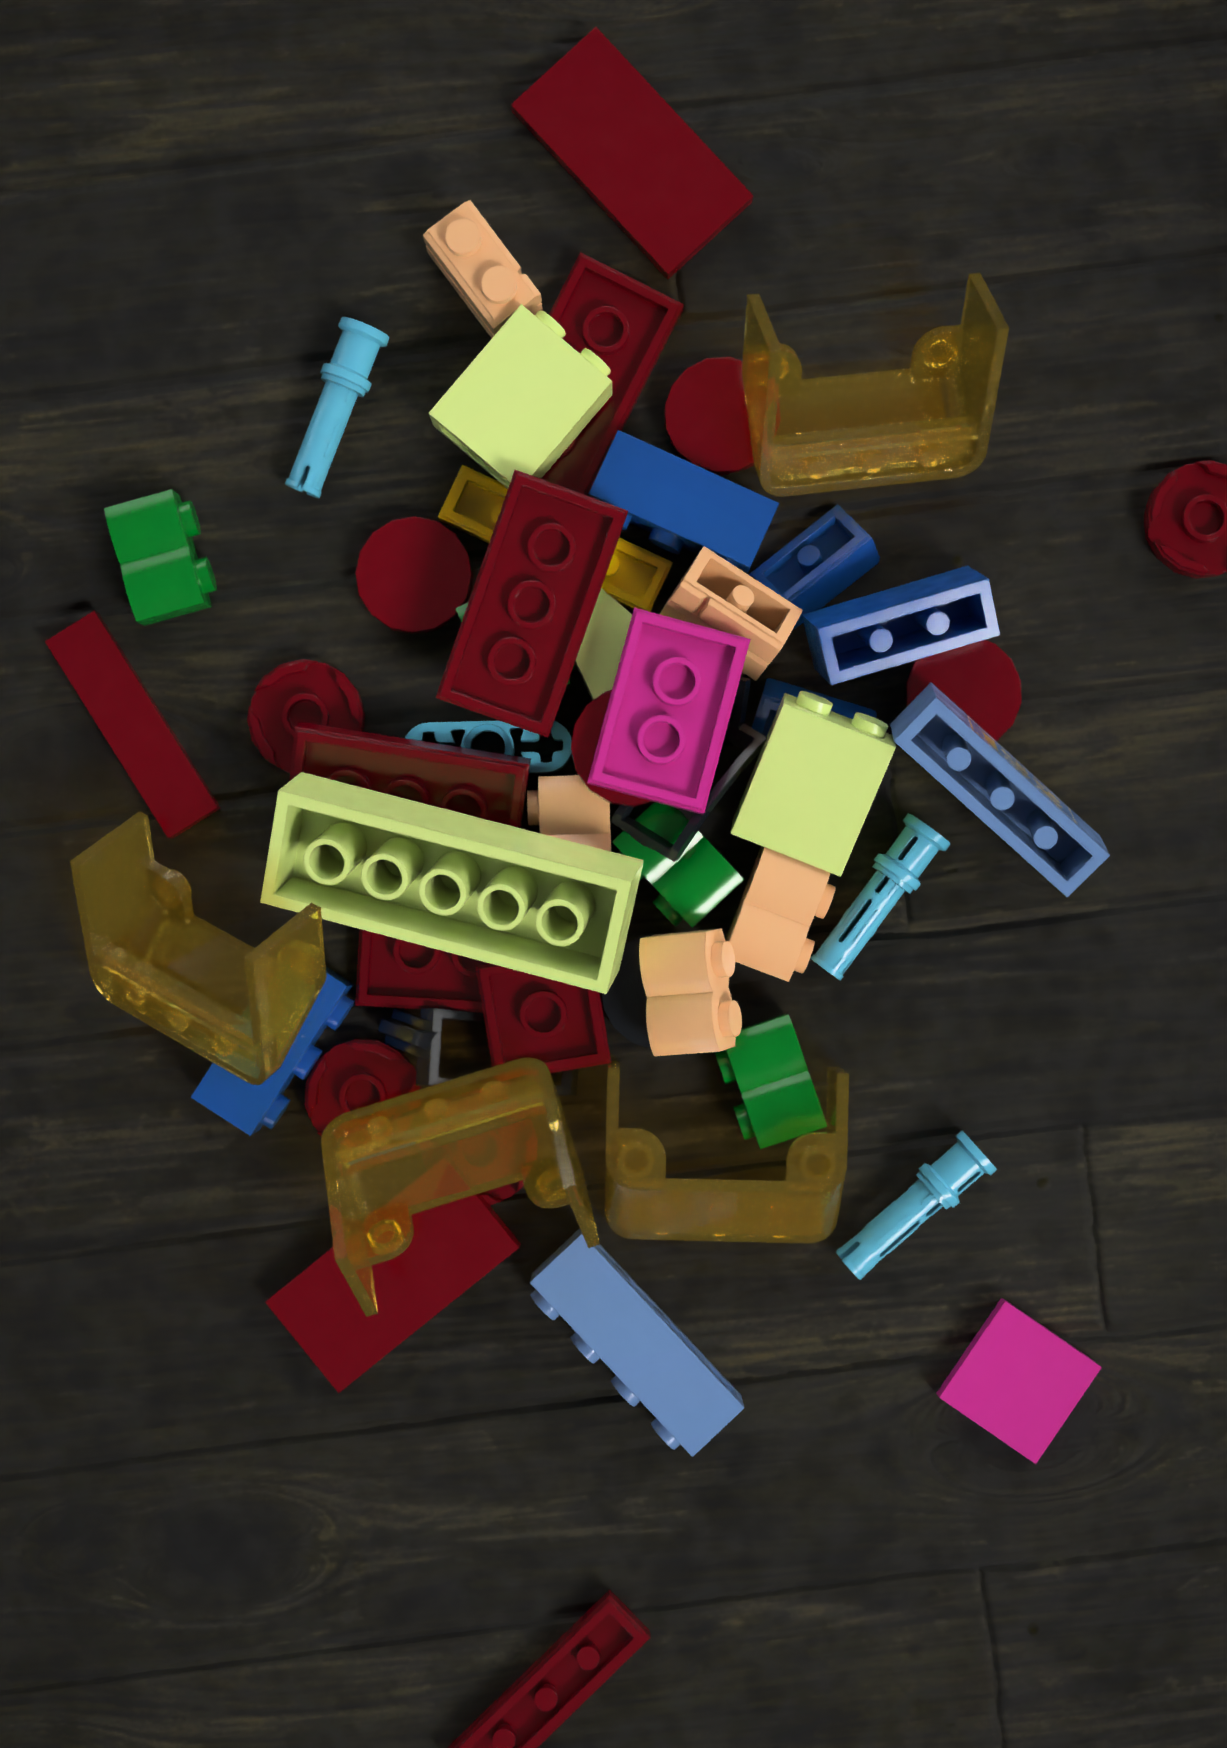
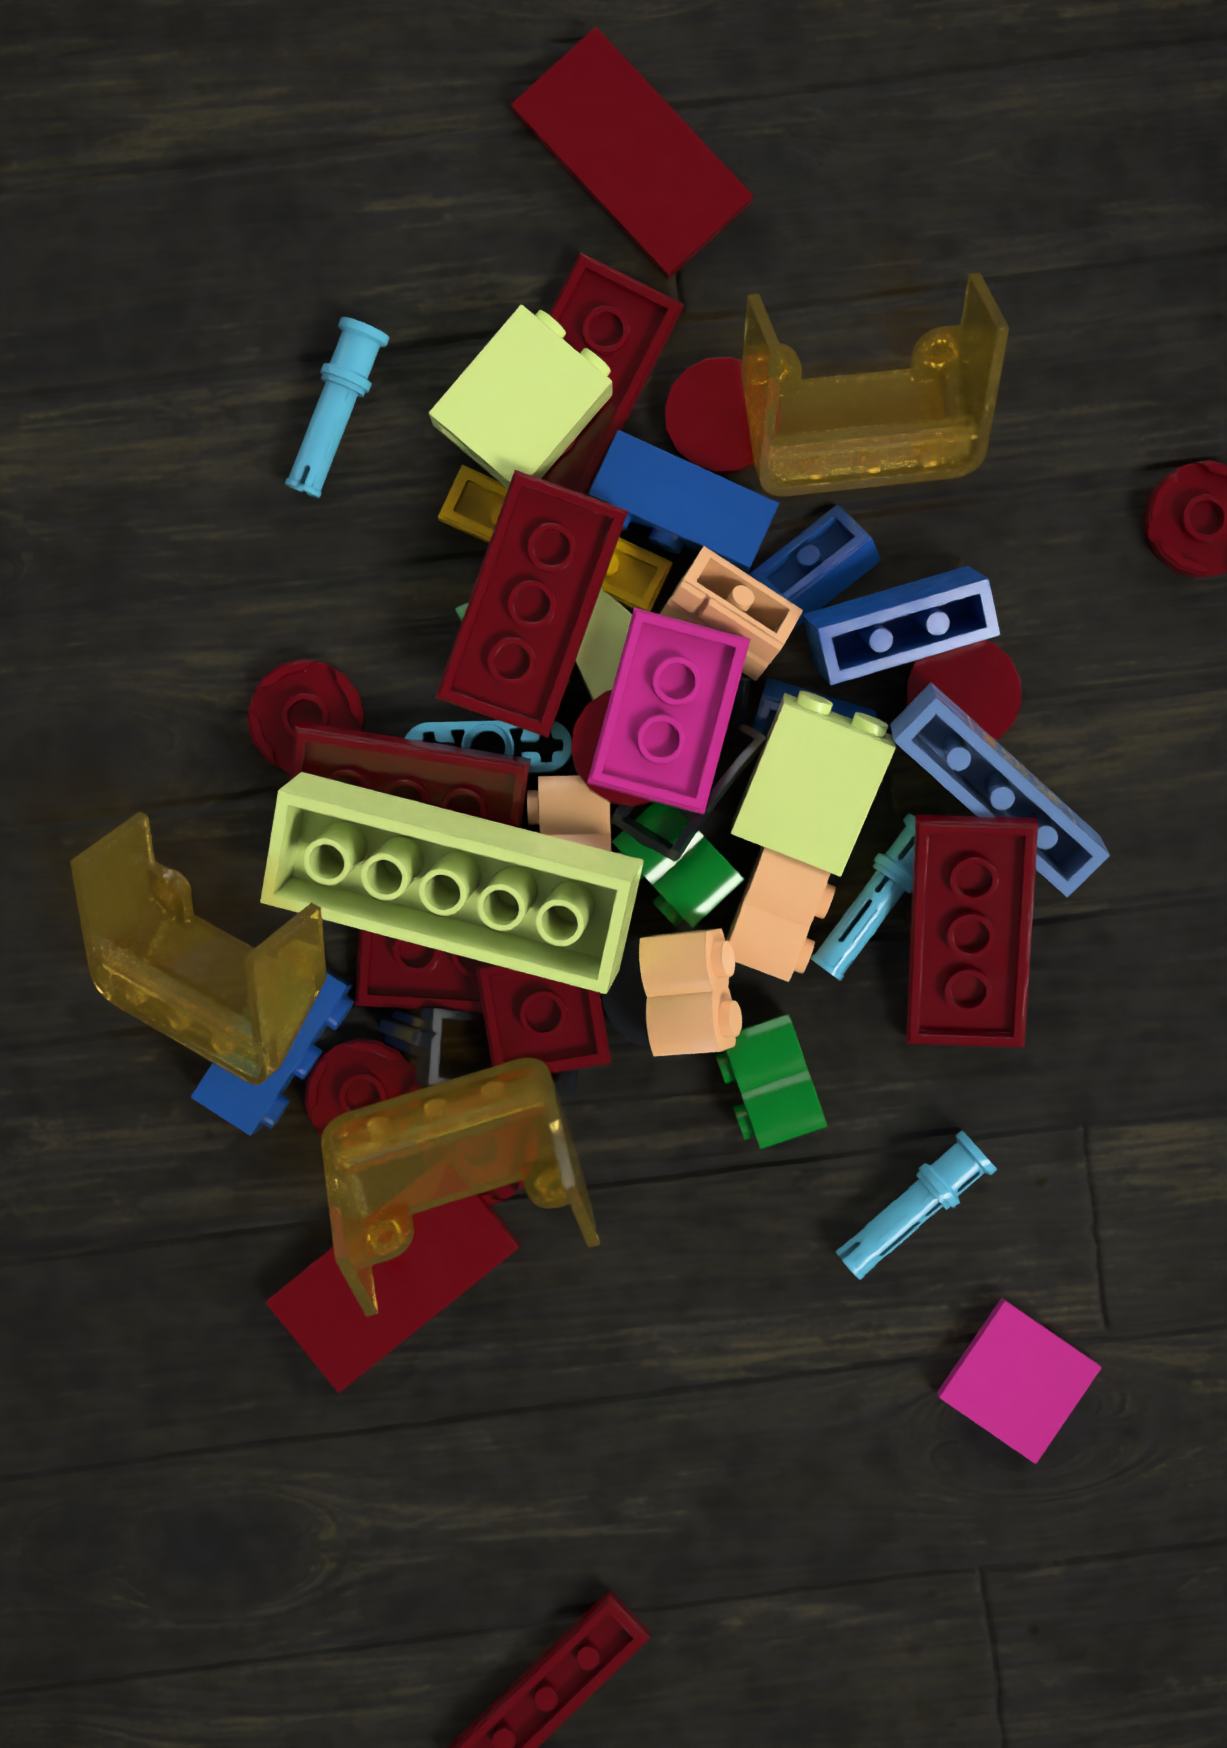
(132, 724): dark red tile -> none
(160, 556): green brick -> none
(413, 575): dark red tile -> none
(480, 267): light nougat brick -> none
(637, 1342): medium blue brick -> none
(797, 1210): clear yellow windscreen -> none
(971, 930): none -> dark red tile

